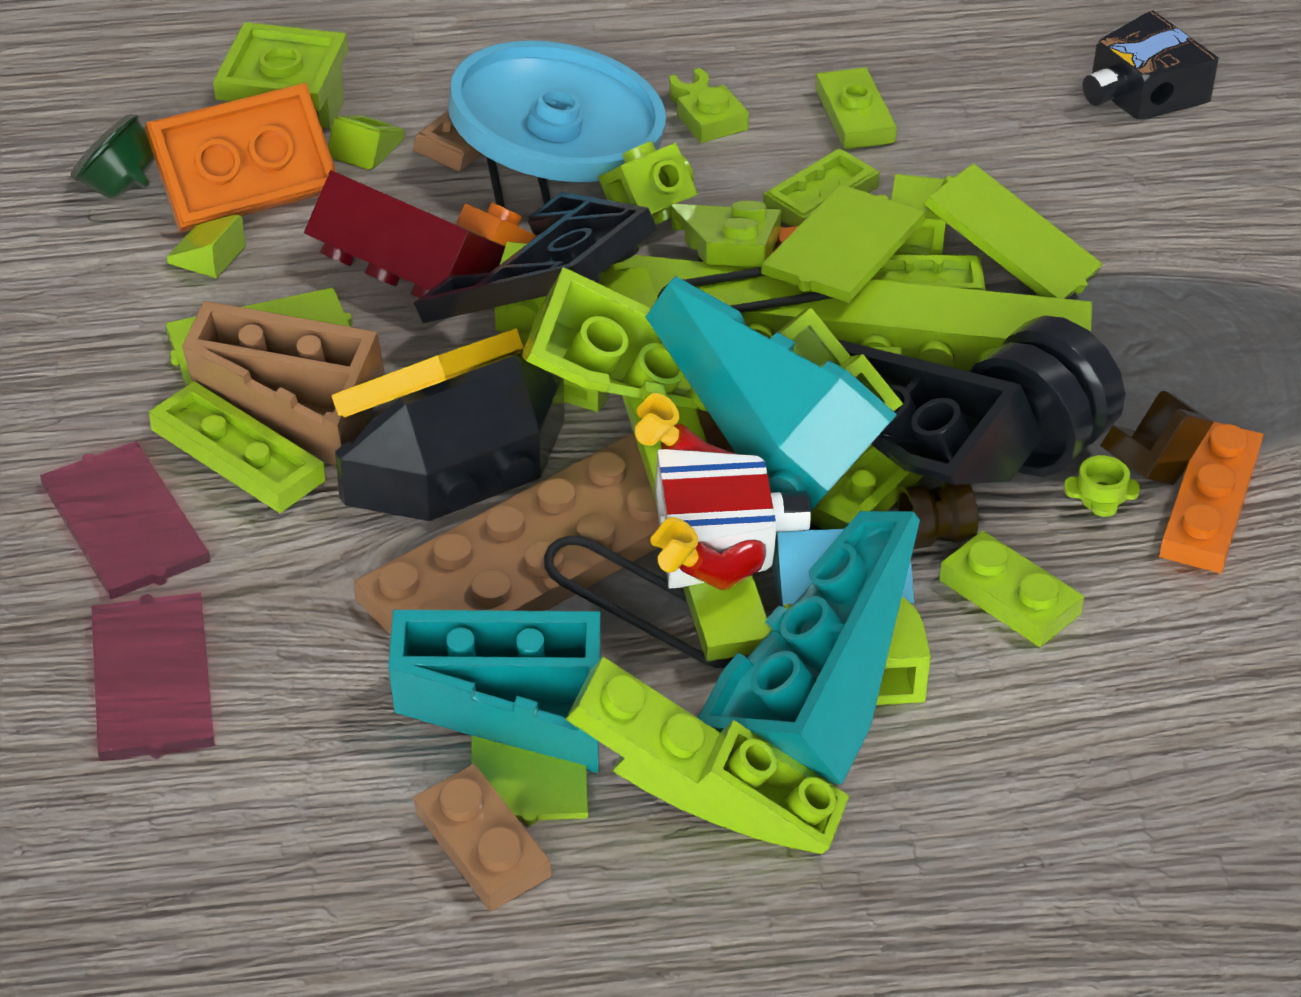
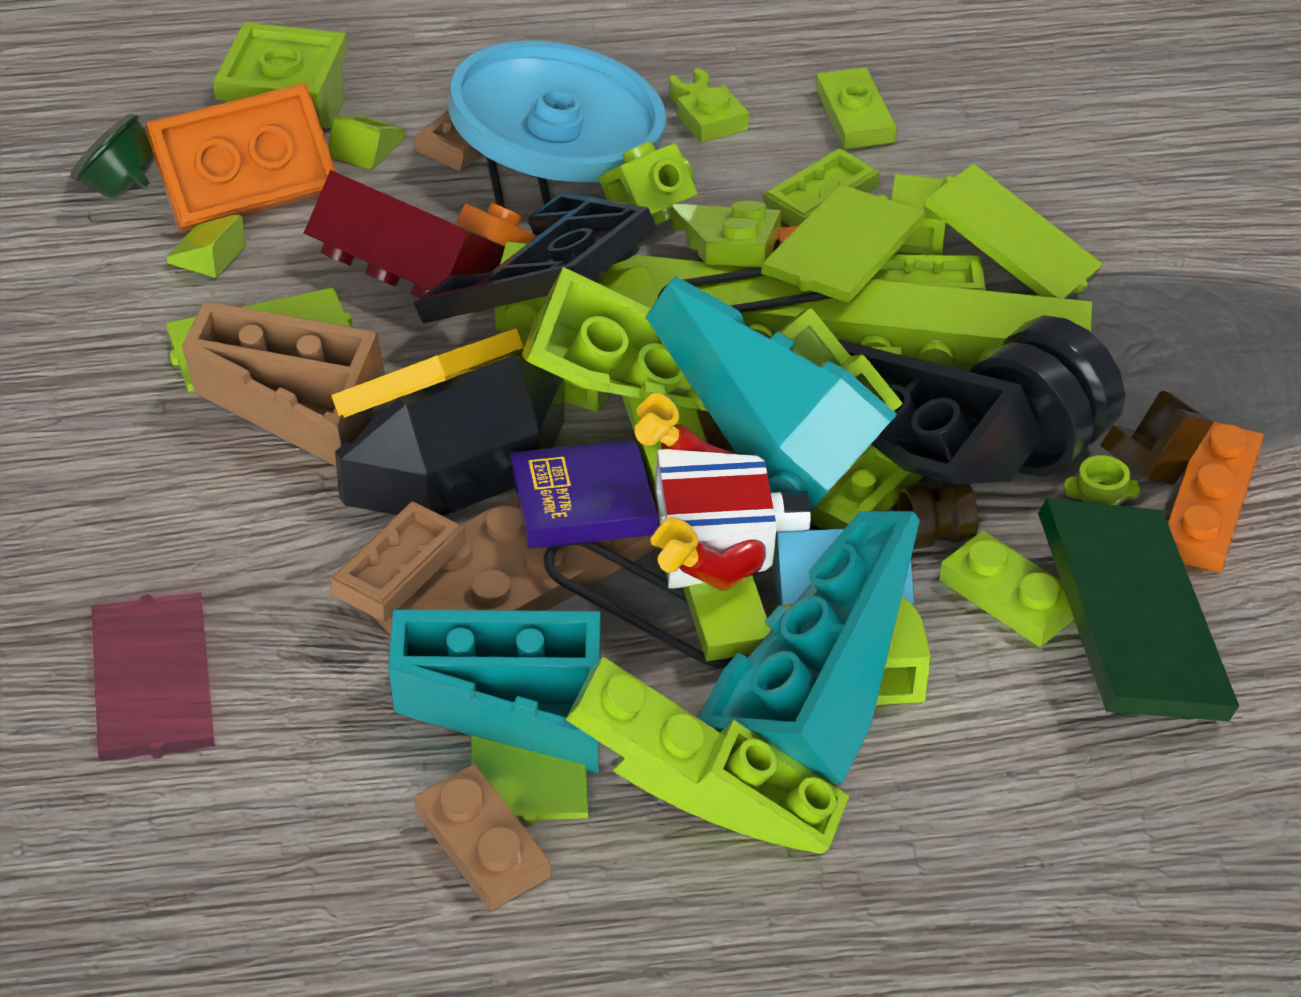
(124, 519): clear pink piece -> none
(237, 446): lime plate -> none
(397, 561): none -> medium nougat plate
(583, 493): none -> dark purple tile
(1136, 611): none -> dark green tile
(1150, 69): black torso -> none

